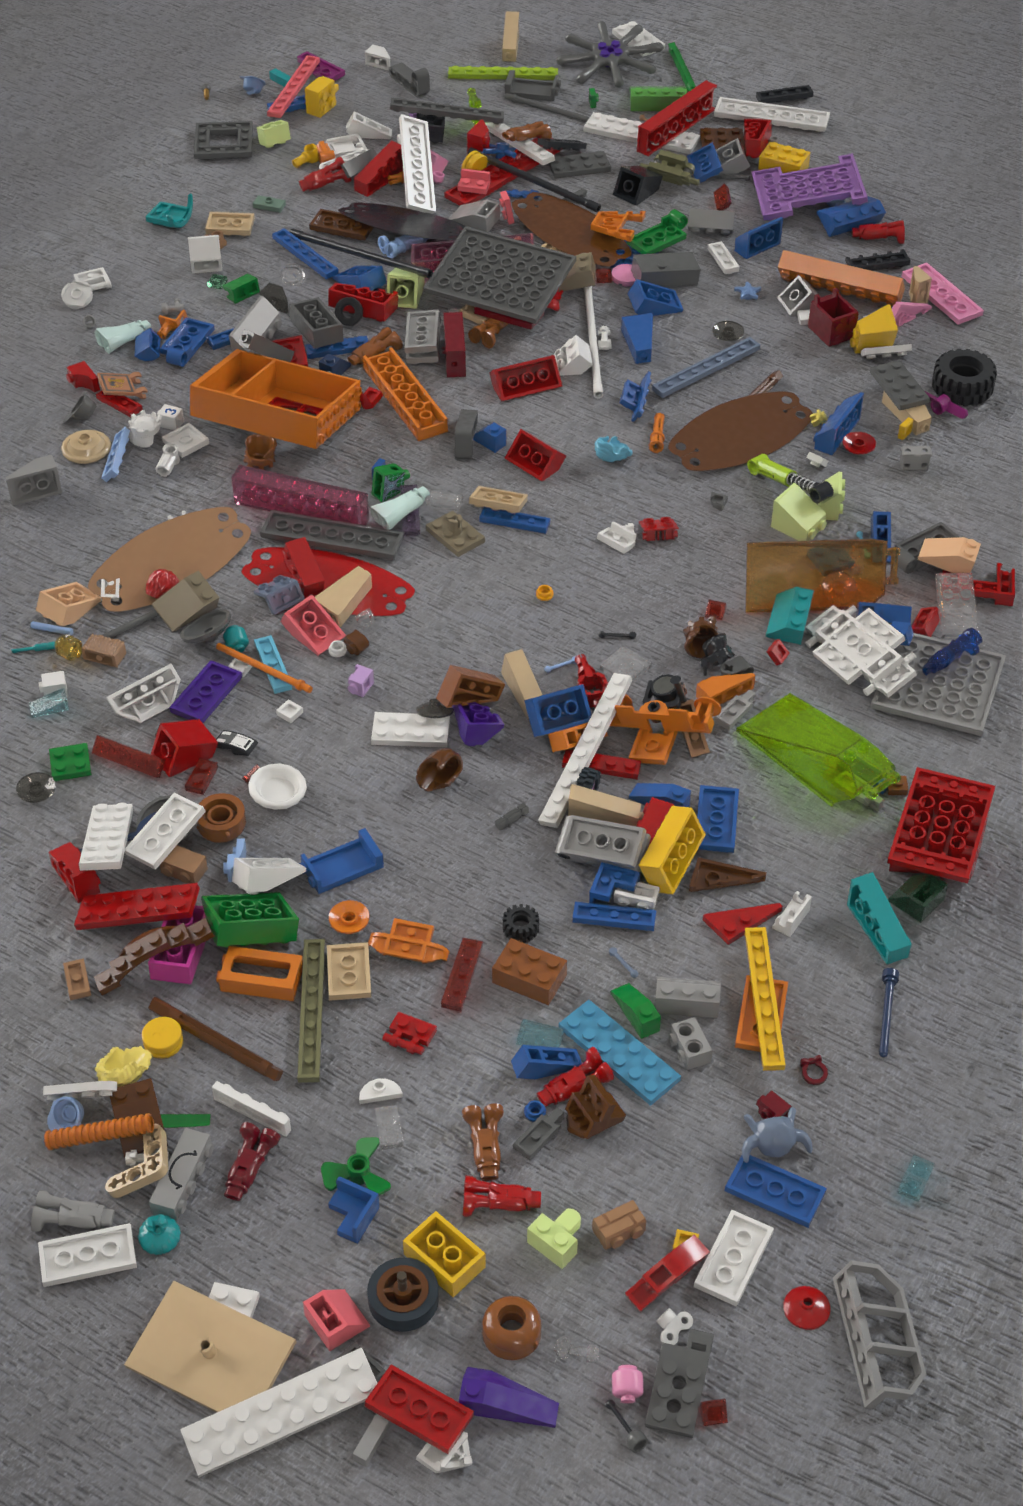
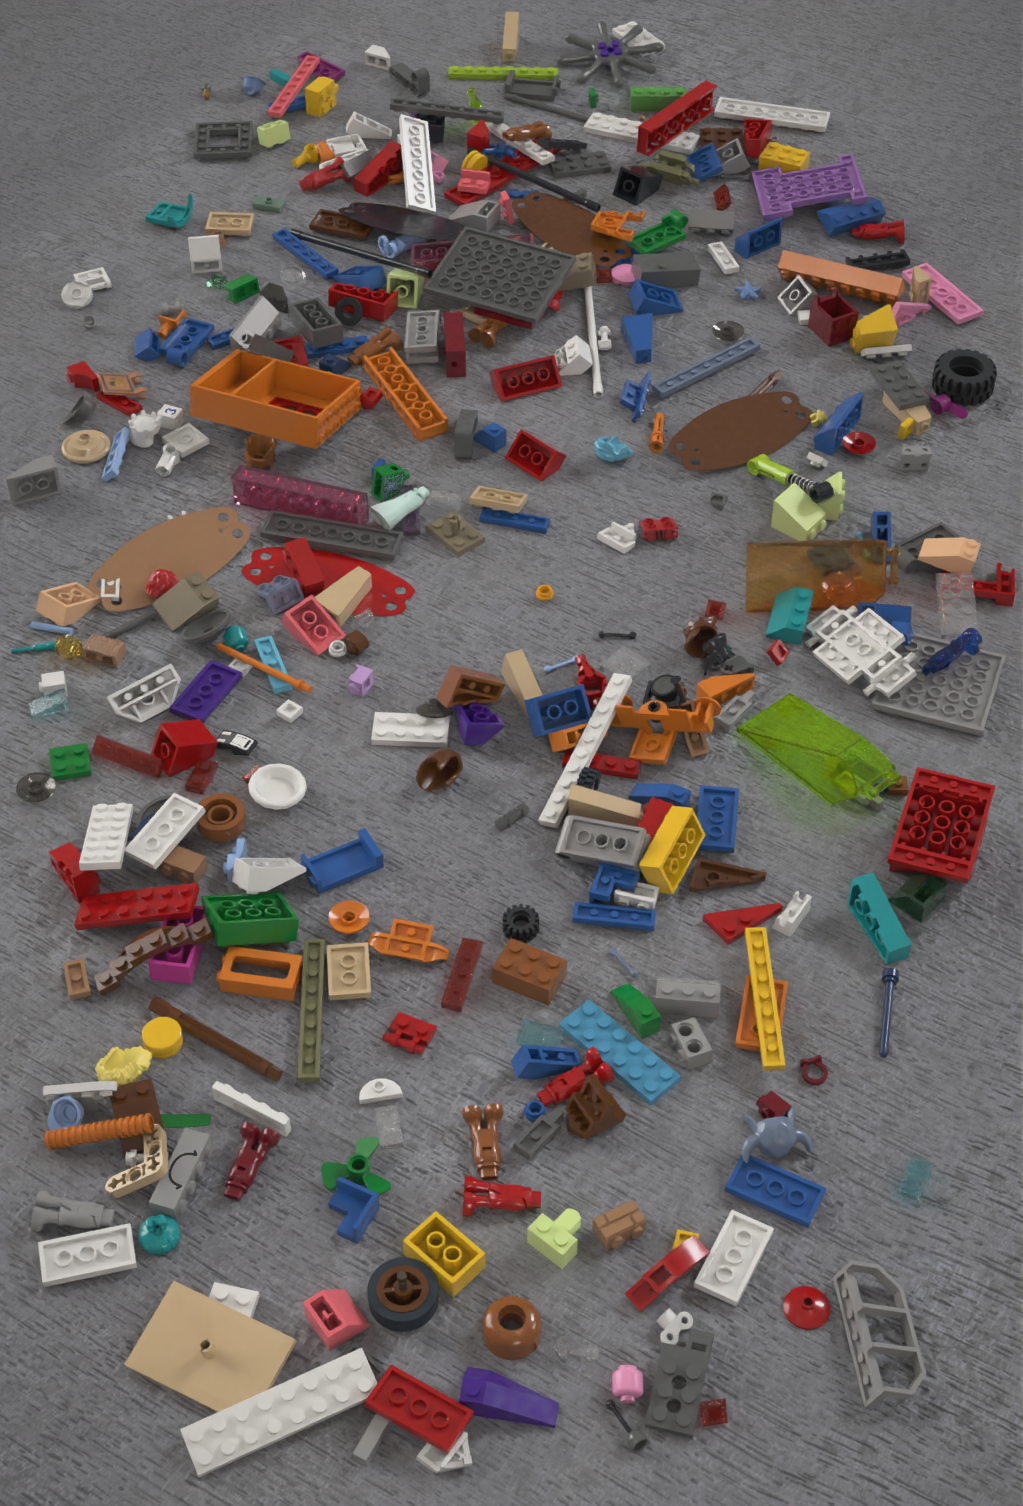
(116, 336): light aqua piece -> none
(681, 66): green piece -> none
(785, 94): black plate -> none
(926, 621): red slope -> none

